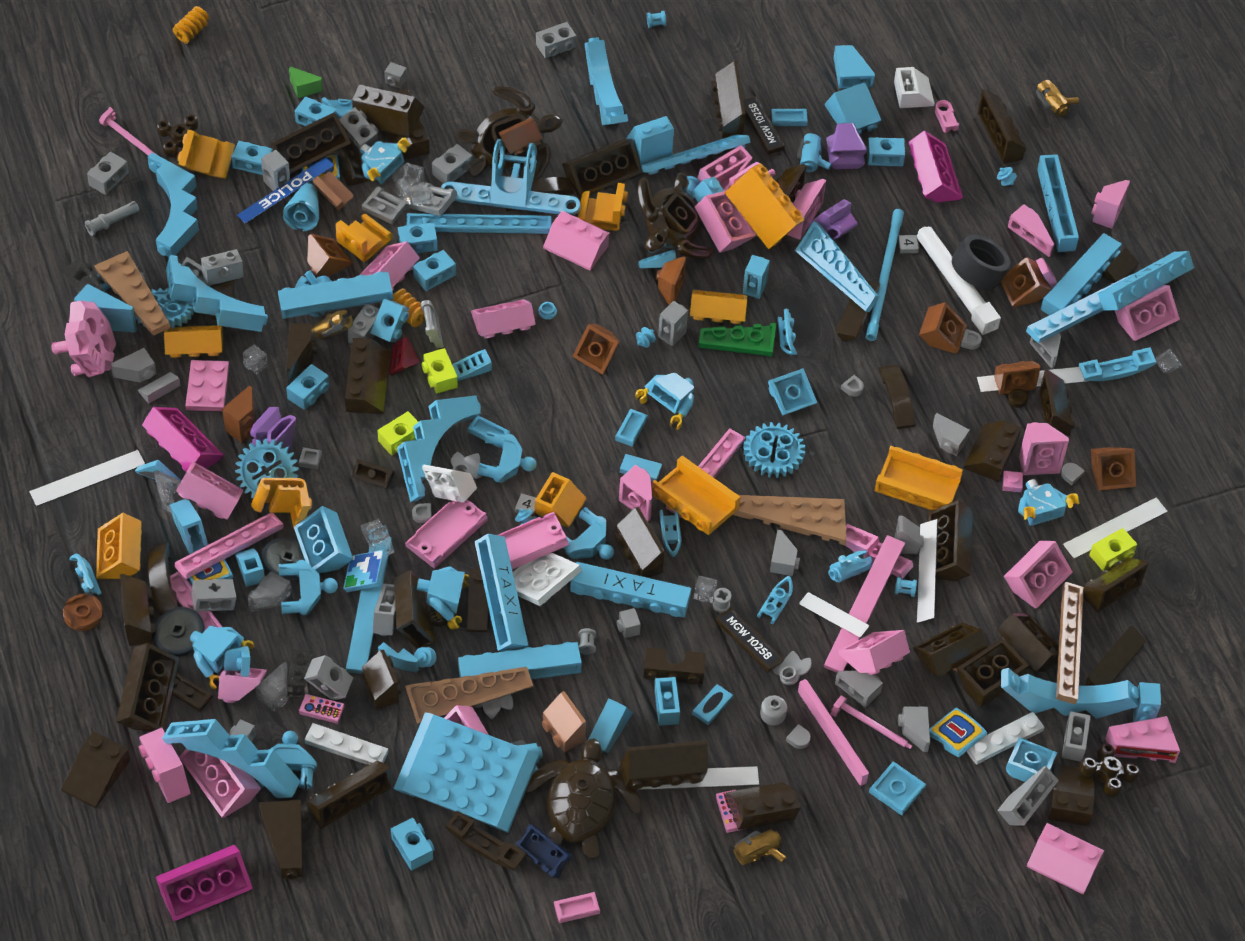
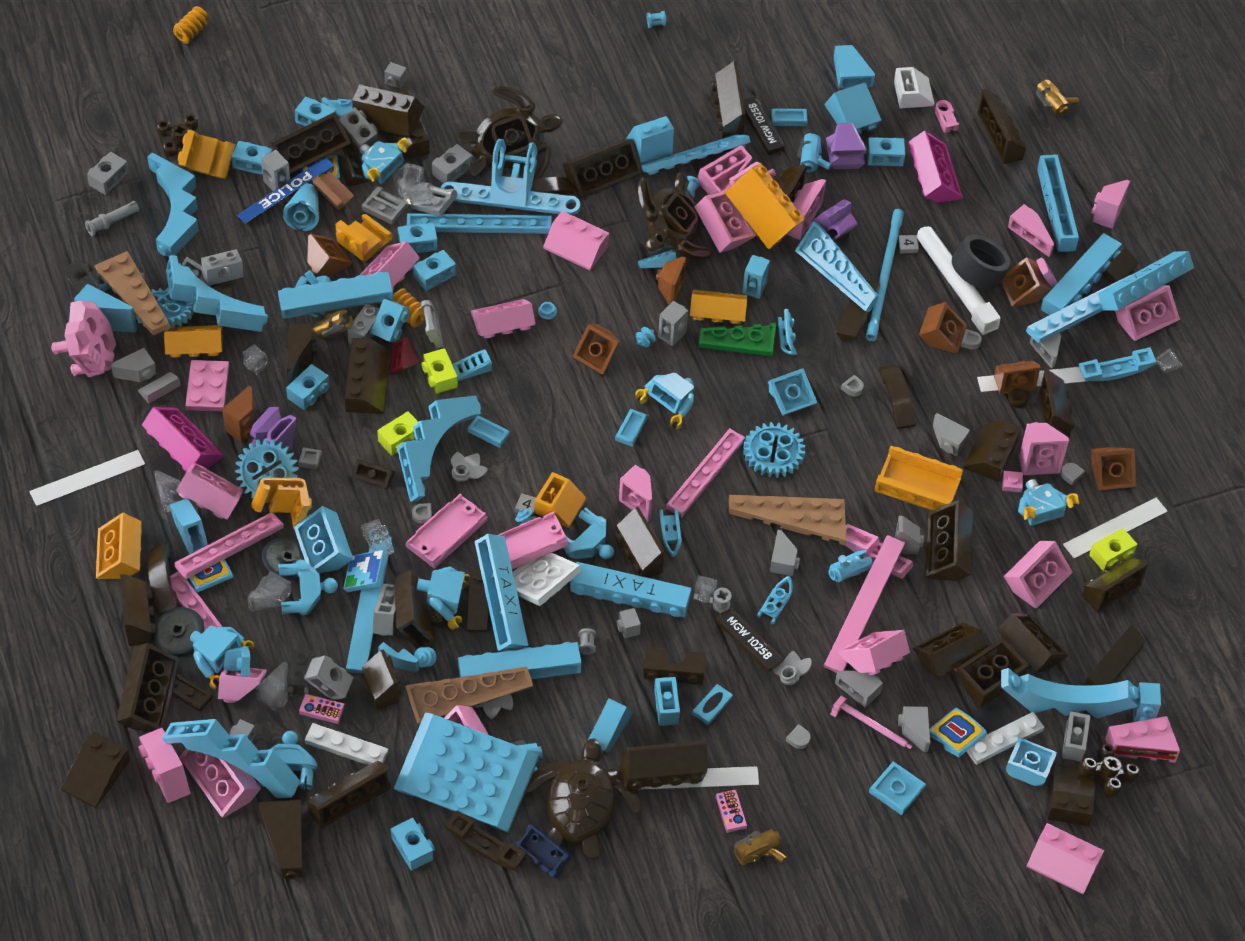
(83, 612): dark orange tile -> none
(84, 570): medium azure piece -> none
(108, 119): bright pink piece -> none
(149, 468): medium azure tile -> none
(204, 882): dark pink slope -> none
(213, 595): light grey brick -> none
(250, 566): medium azure slope -> none
(305, 83): bright green slope -> none
(449, 483): white slope -> none
(509, 460): medium azure connector -> none
(520, 135): dark orange slope -> none
(555, 40): light grey brick -> none
(564, 723): slope -> none
(576, 907): bright pink tile -> none
(600, 77): medium azure arch -> none
(605, 210): light orange piece -> none
(651, 467): medium azure tile -> none
(696, 496): light orange panel -> none
(707, 187): medium azure brick -> none
(763, 805): dark brown slope -> none
(773, 710): light grey head -> none
(833, 732): bright pink tile -> none
(834, 614): white sticker -> none
(905, 586): medium azure bush -> none
(927, 570): white sticker -> none
(1006, 176): medium azure wheel -> none
(1028, 797): light grey slope -> none
(1069, 643): plate -> none

